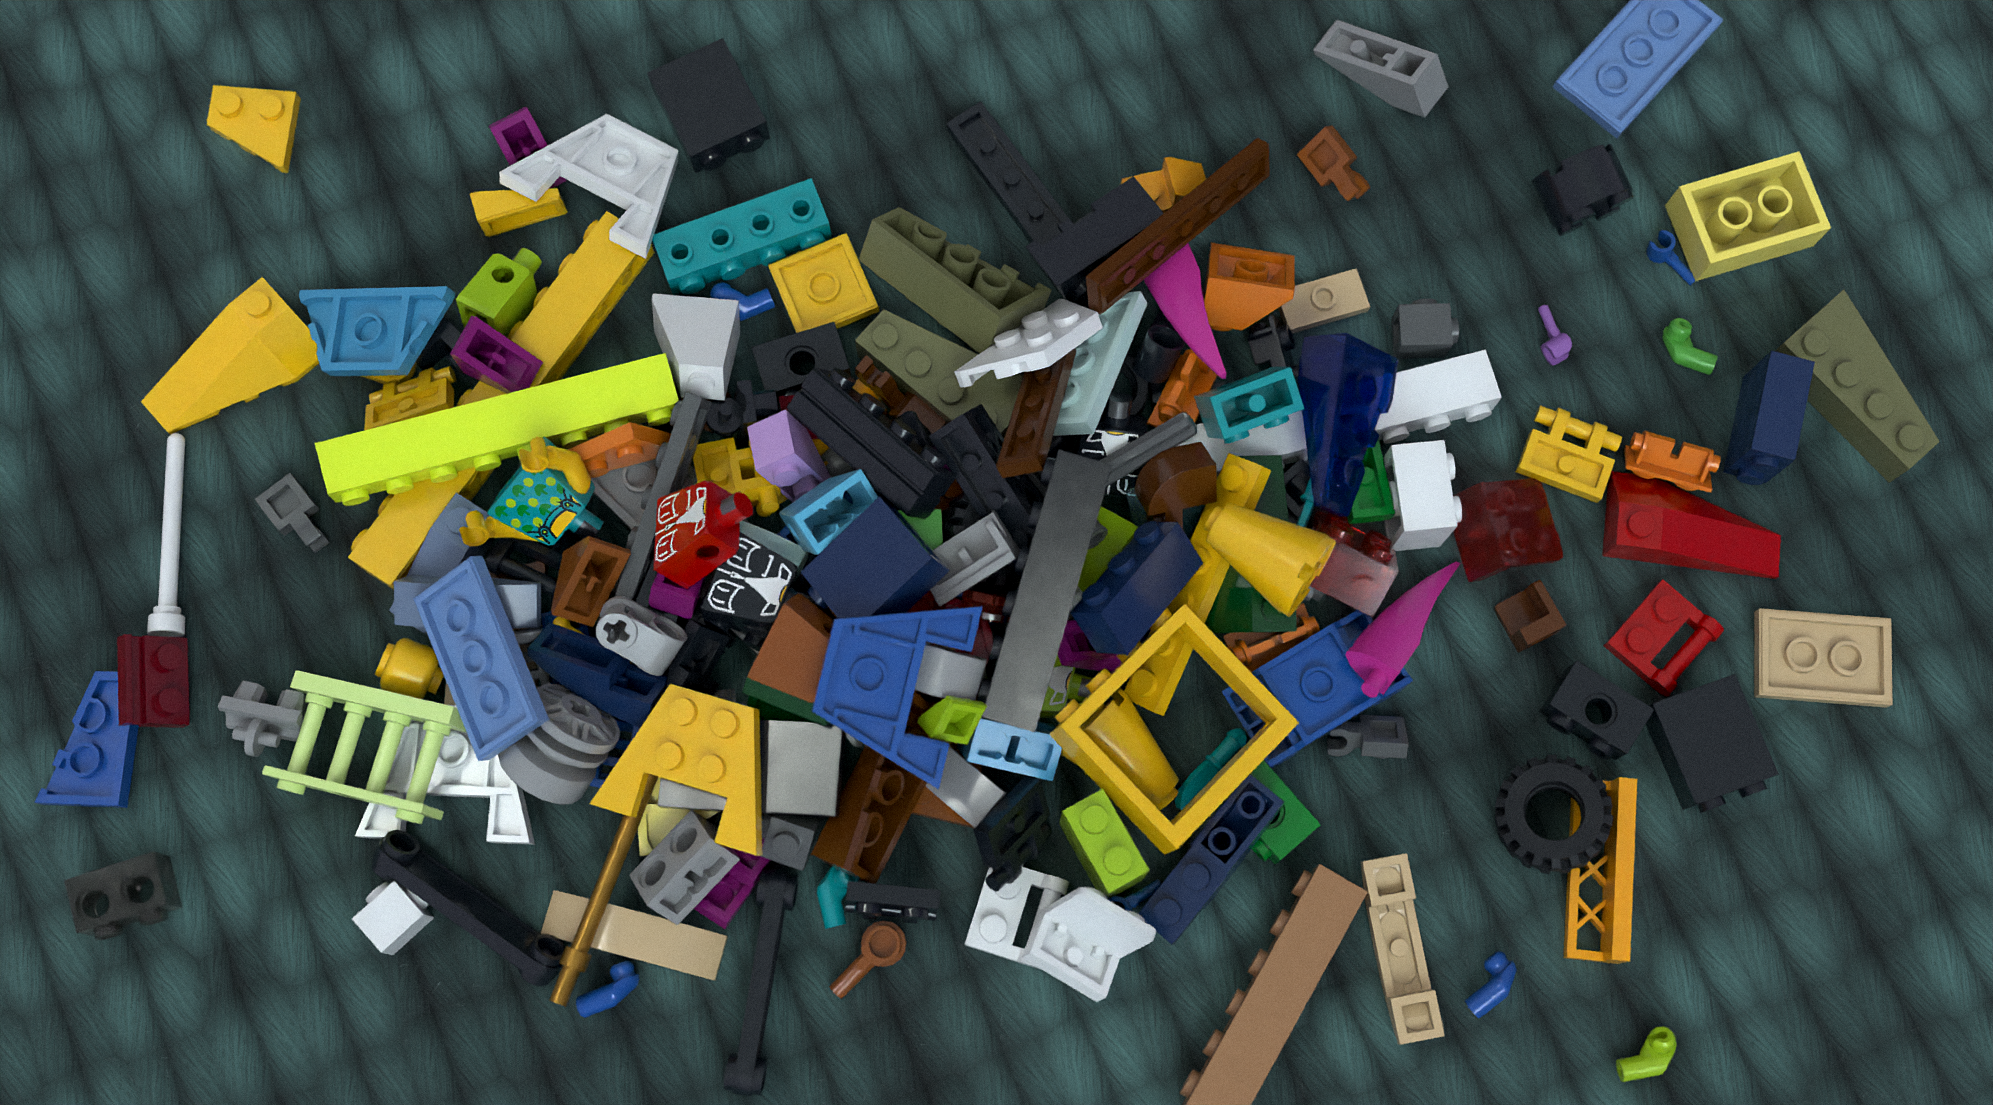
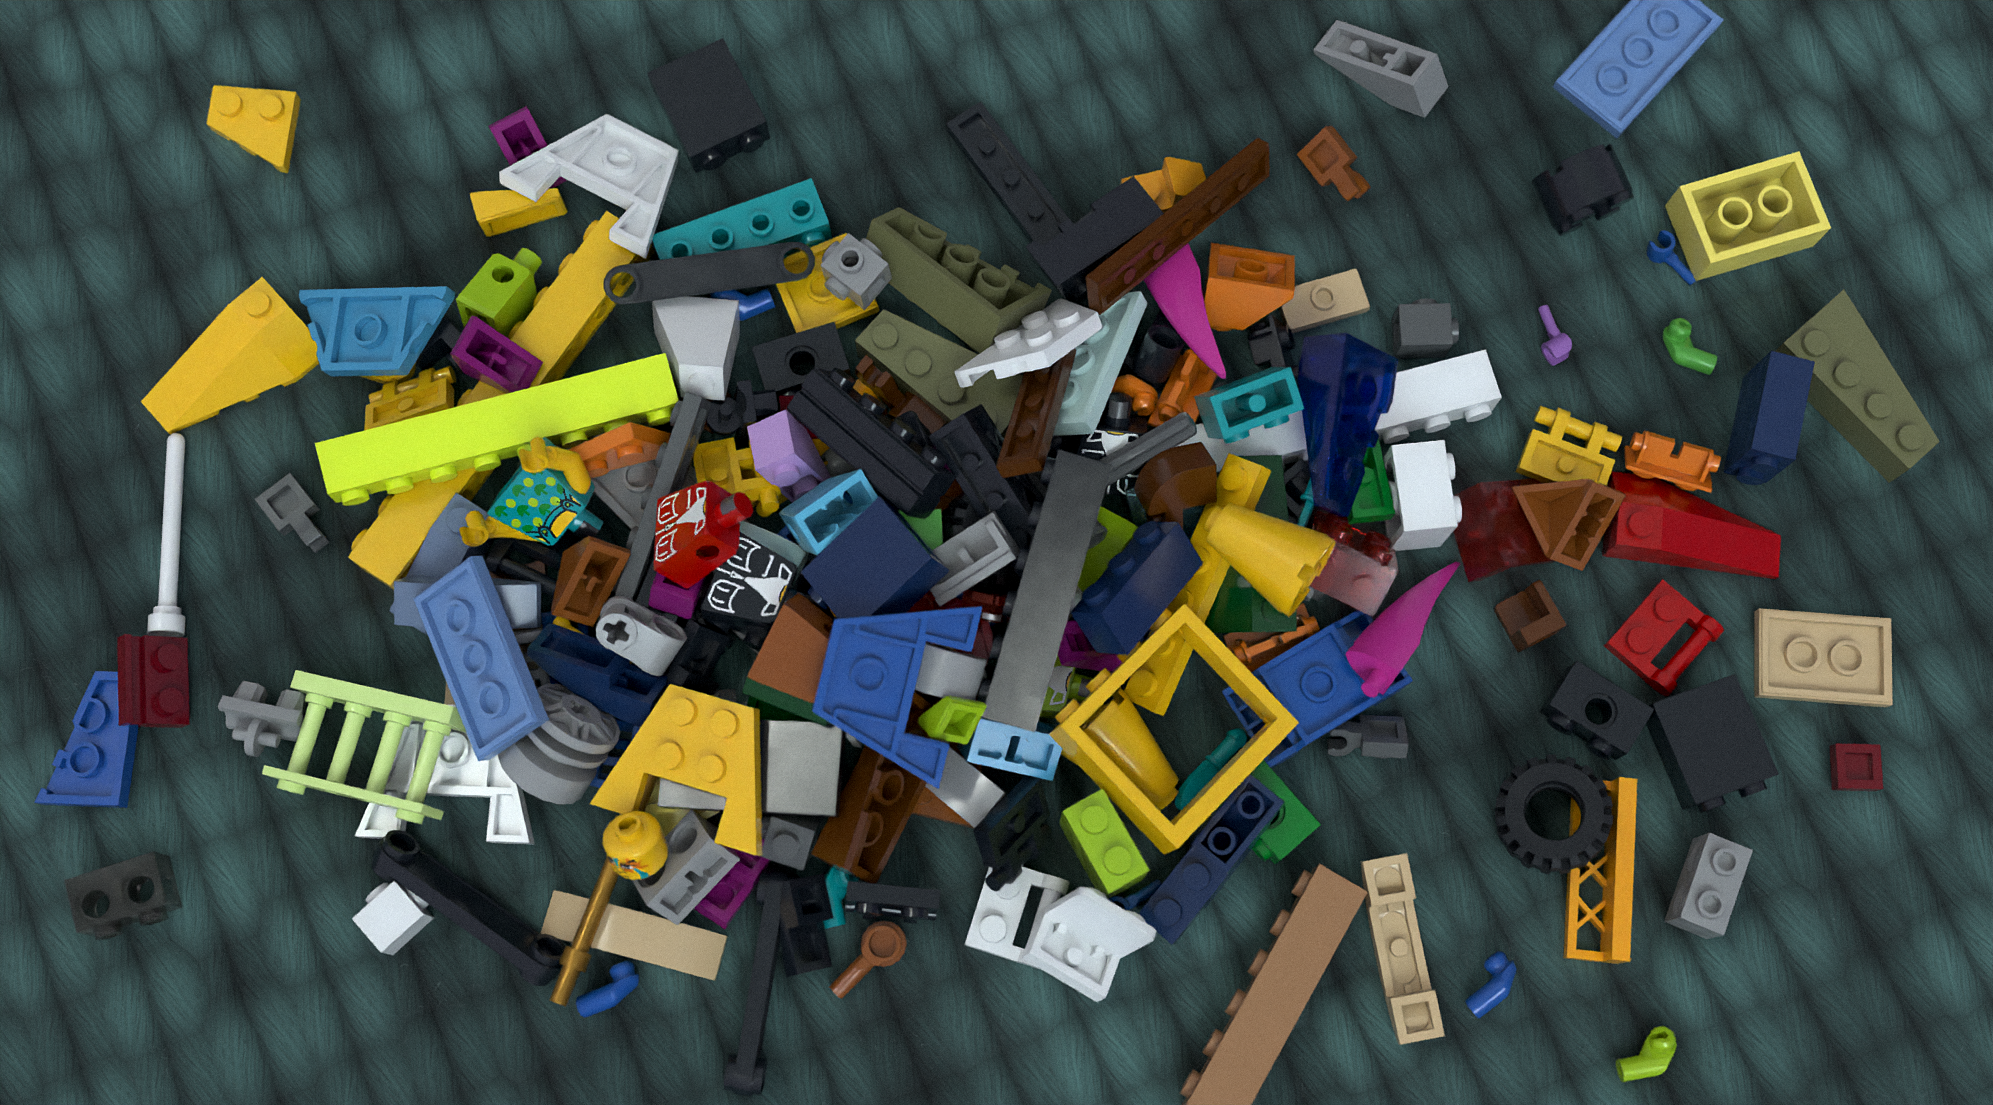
(409, 669): yellow head -> none
(635, 845): none -> yellow head
(709, 273): none -> black piece
(802, 932): none -> black slope
(855, 270): none -> light grey brick
(1143, 394): none -> orange arm
(1569, 517): none -> dark orange slope
(1708, 886): none -> light grey brick
(1856, 767): none -> dark red plate

